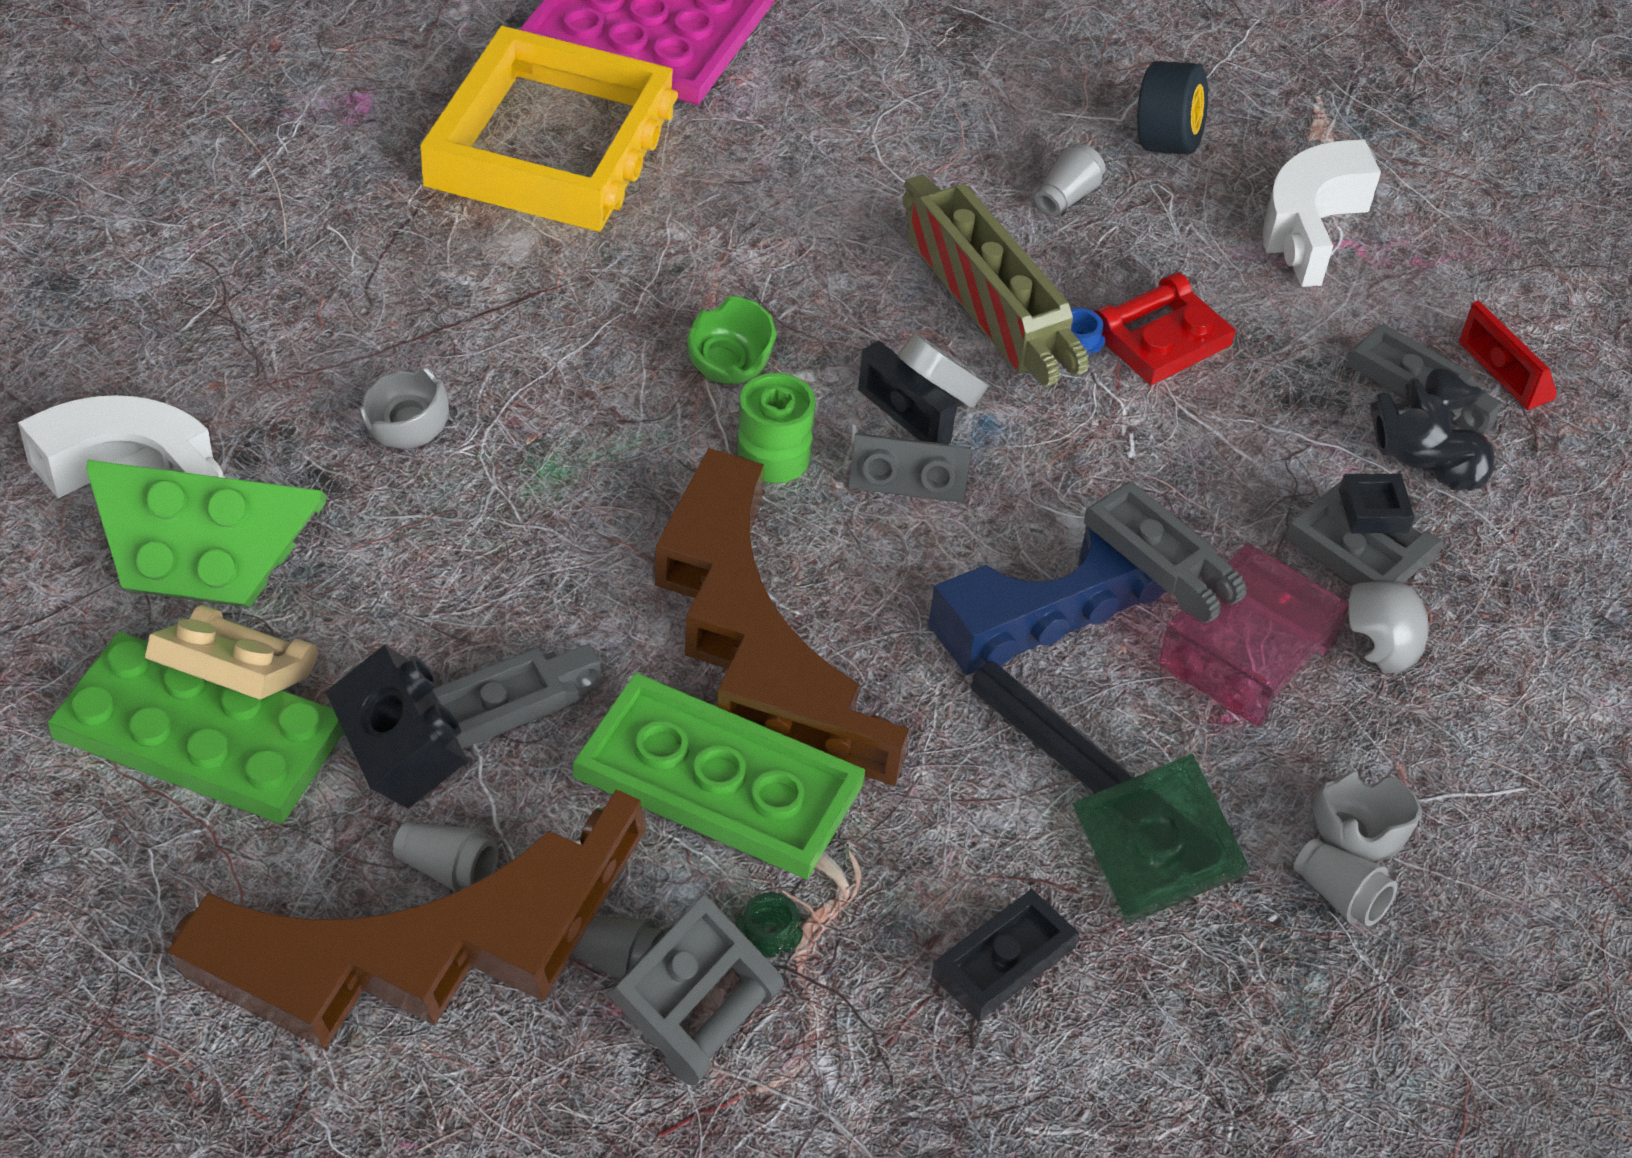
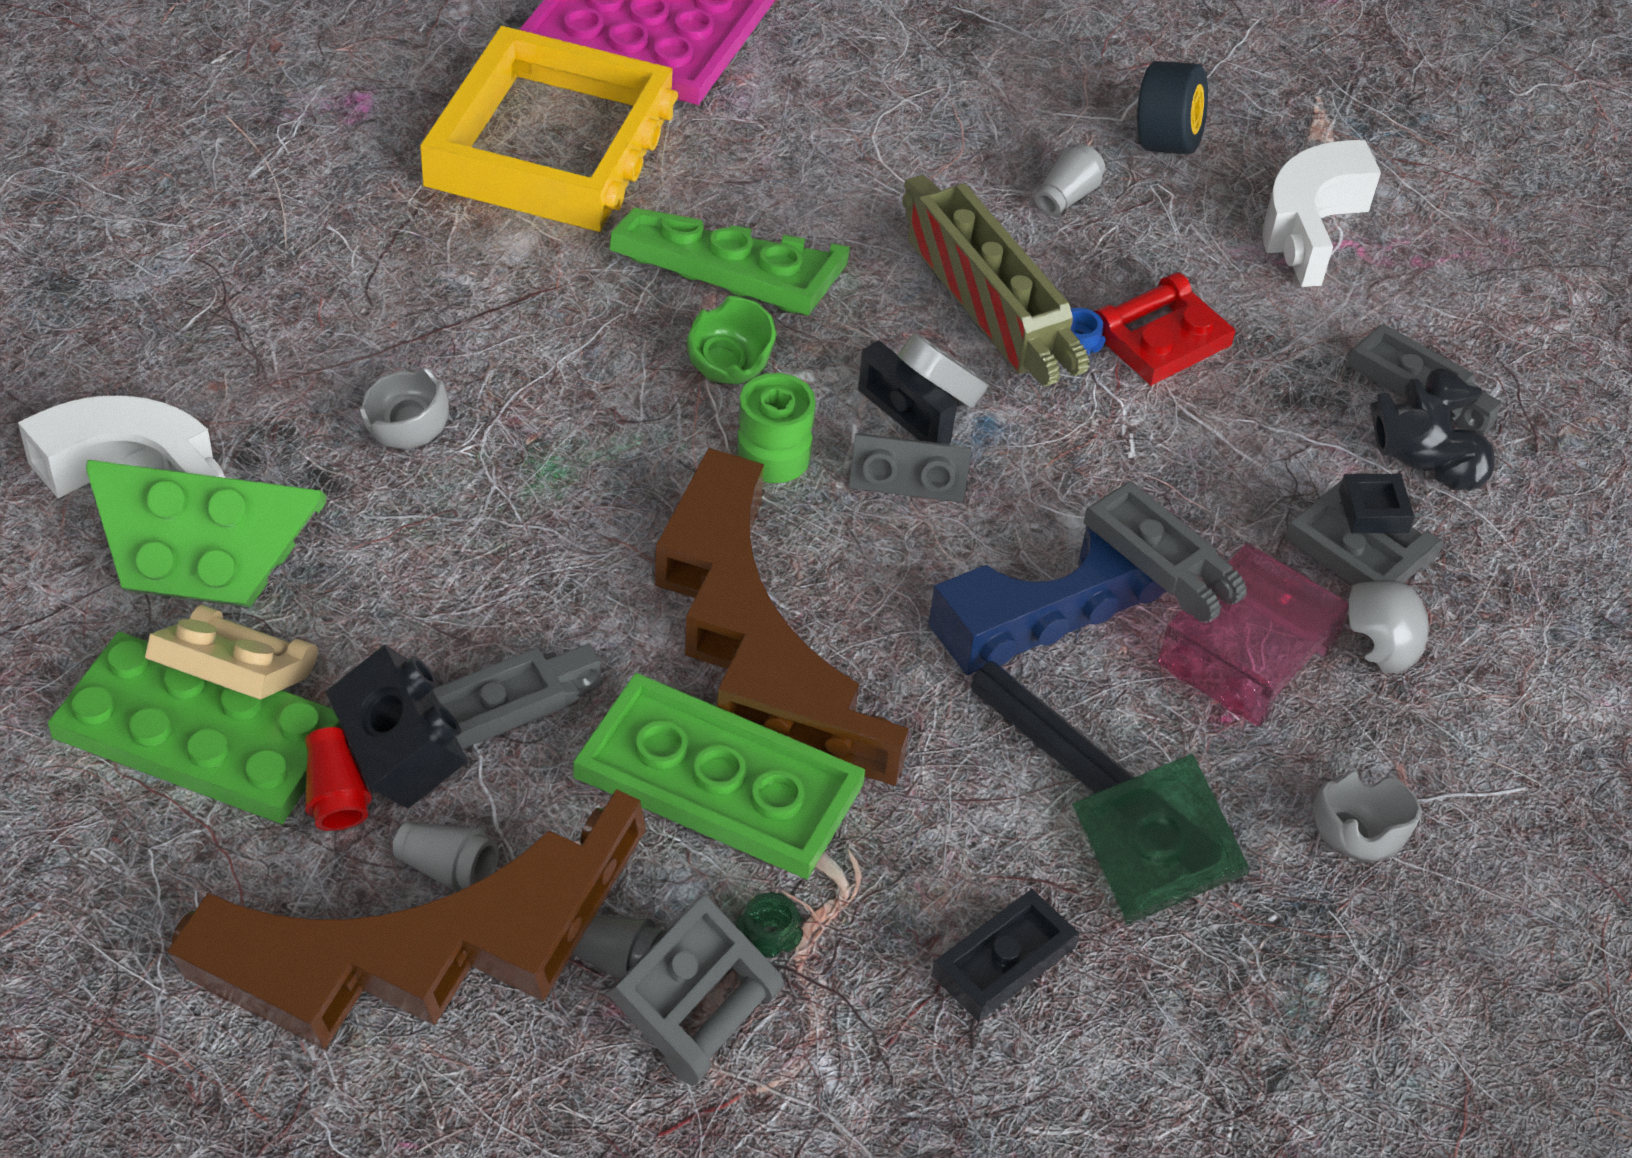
(334, 783): none -> red cone
(732, 259): none -> bright green wing
(1348, 882): light grey cone -> none
(1507, 358): red slope -> none

